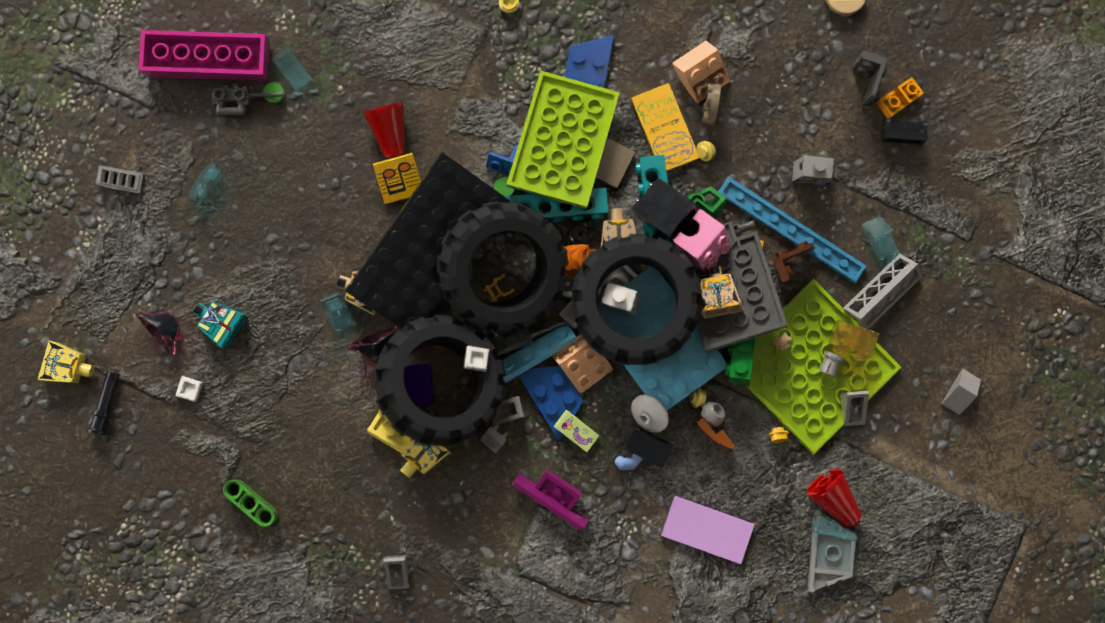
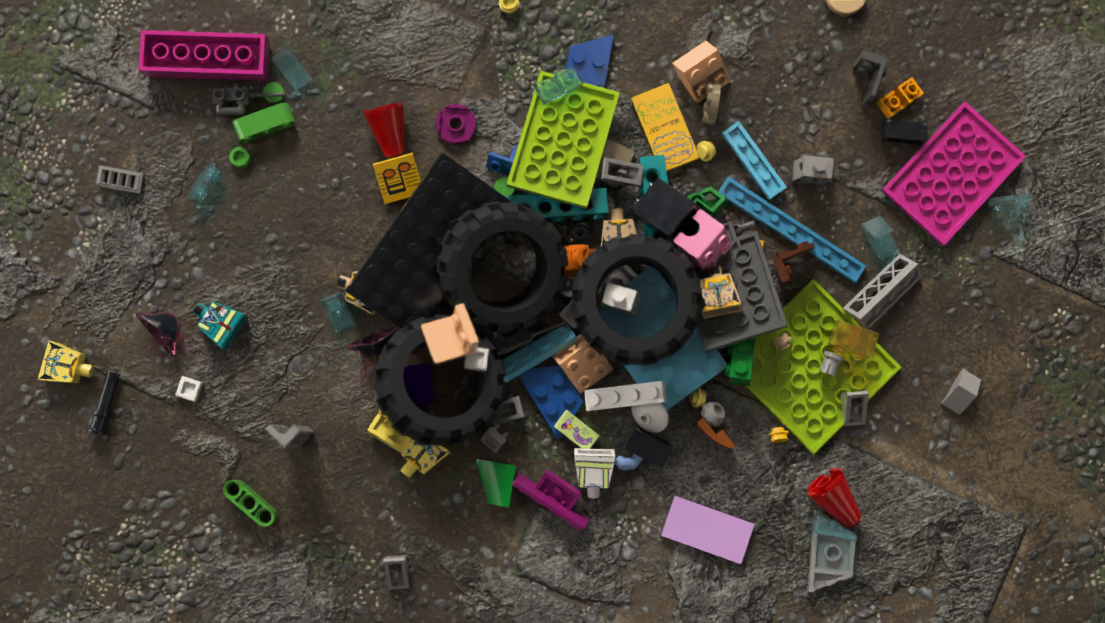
(240, 157): none -> bright green tile
(263, 122): none -> bright green beam
(290, 437): none -> light grey fence
(450, 336): none -> light nougat bracket
(460, 135): none -> magenta tile
(488, 289): yellow piece -> none
(497, 481): none -> green slope
(559, 85): none -> clear light blue slope
(594, 469): none -> white torso
(621, 172): none -> light grey slope
(625, 396): none -> white plate
(753, 160): none -> medium azure plate
(953, 173): none -> dark pink plate
(1013, 204): none -> clear light blue slope

